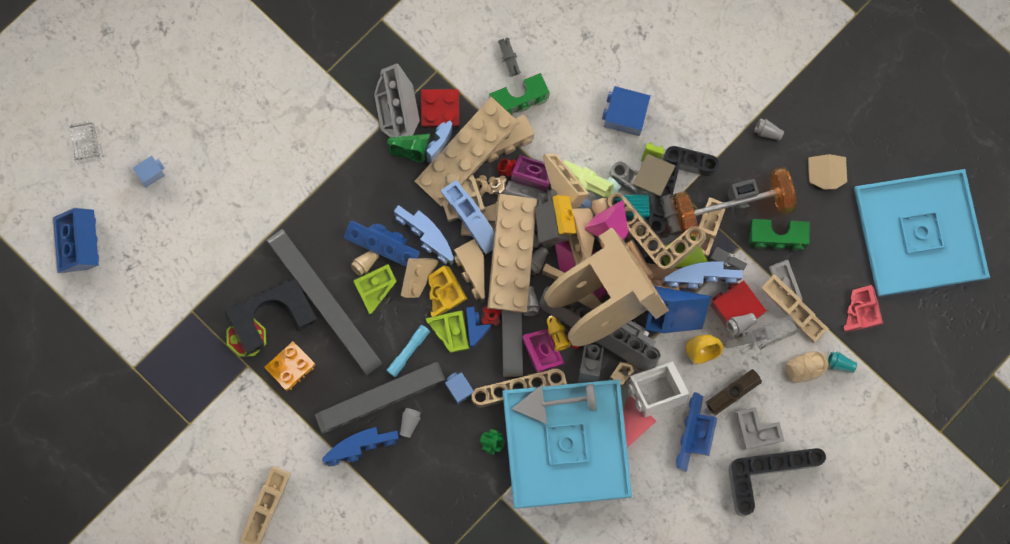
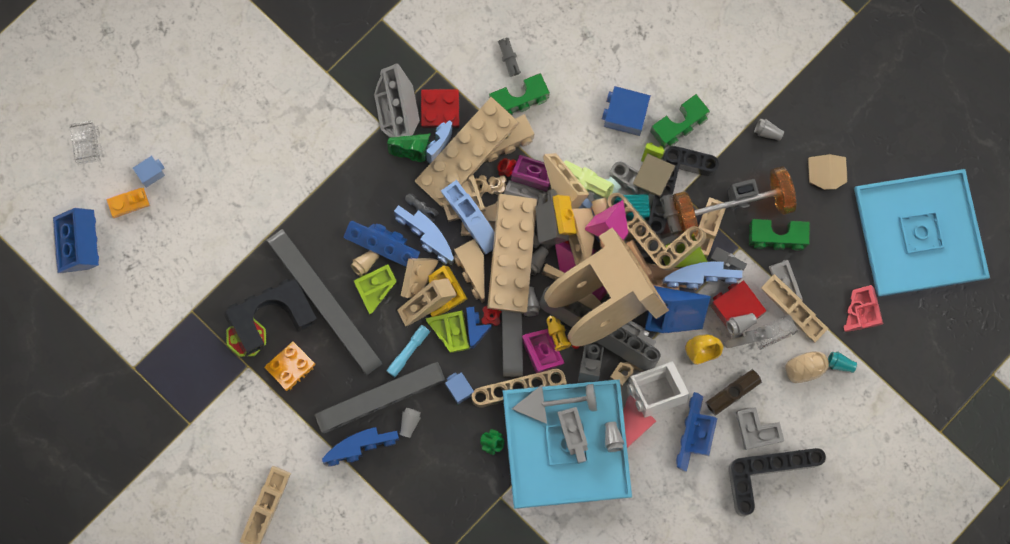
(128, 202): none -> light orange plate
(411, 199): none -> dark grey piece
(426, 301): none -> tan slope
(573, 433): none -> light grey hinge
(613, 438): none -> light grey cone
(668, 132): none -> green arch

